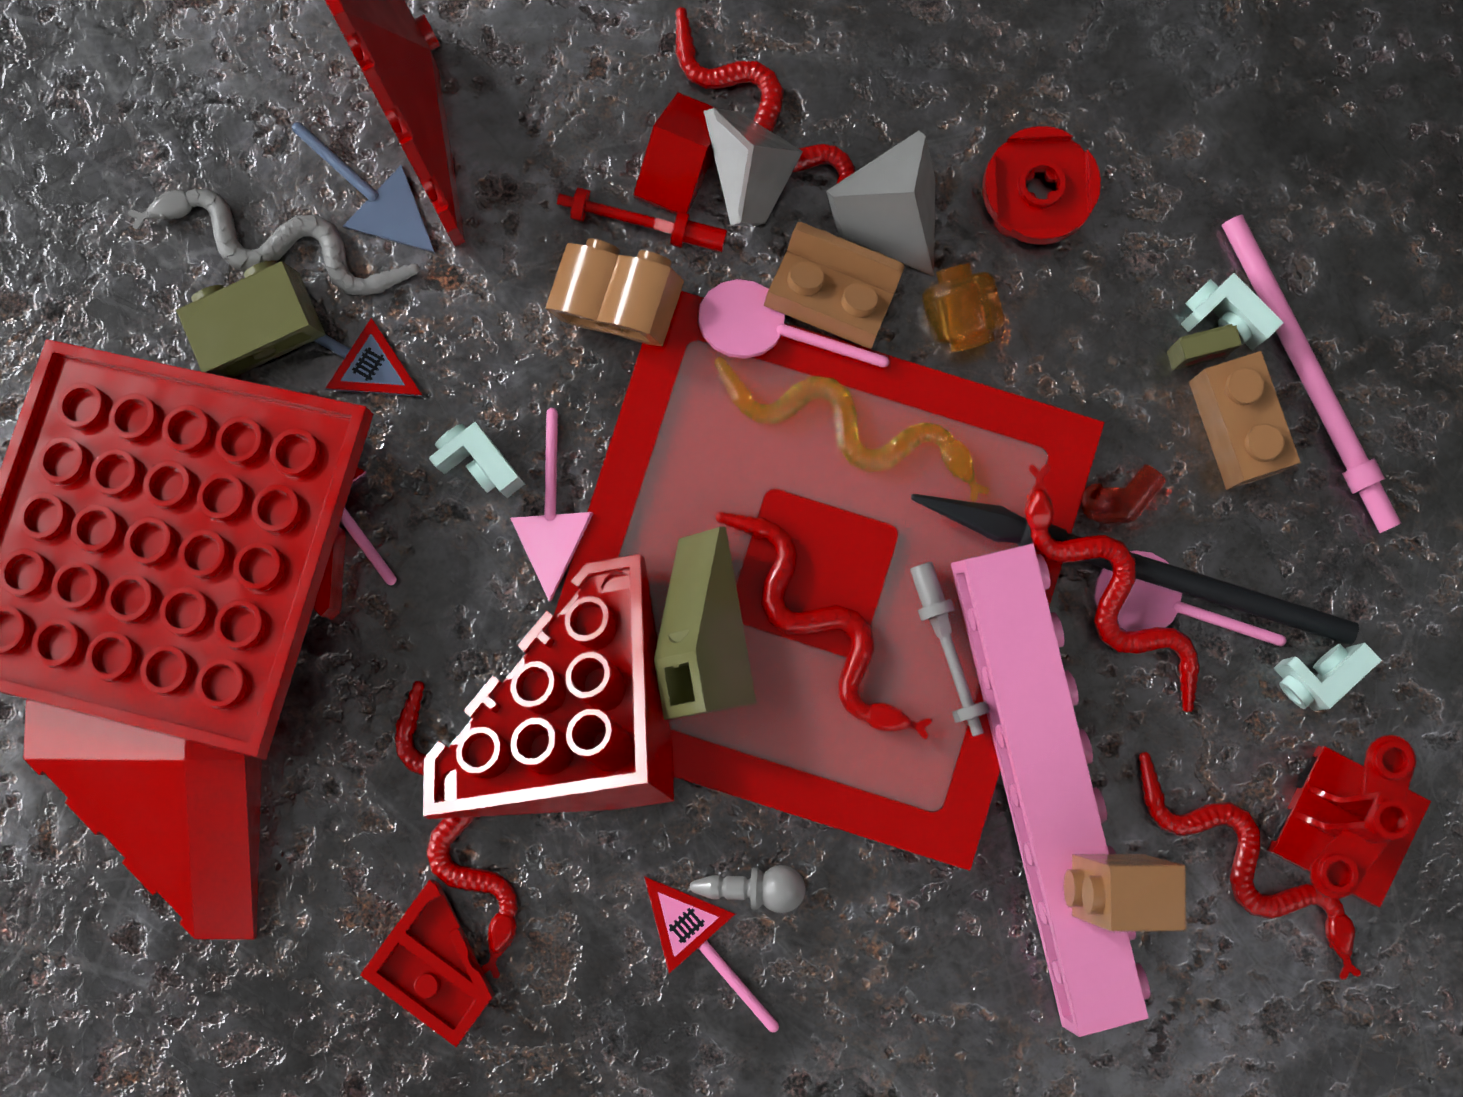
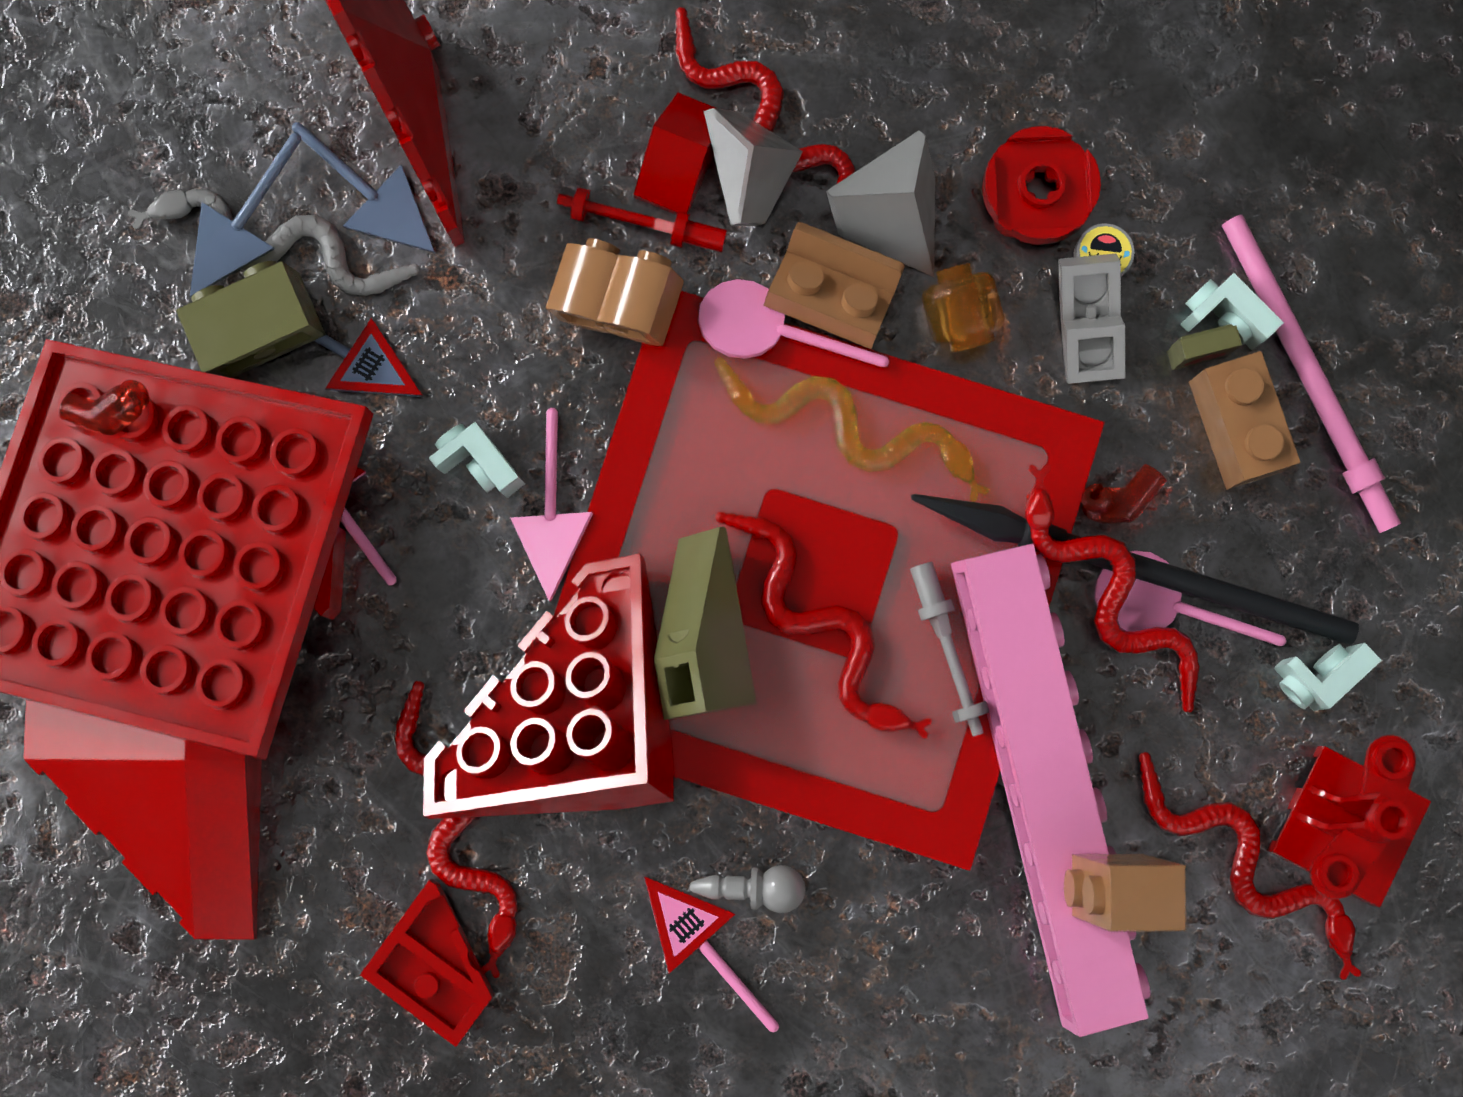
(110, 411): none -> clear red arm
(224, 244): none -> sand blue piece
(1092, 318): none -> light grey slope
(1106, 239): none -> tile

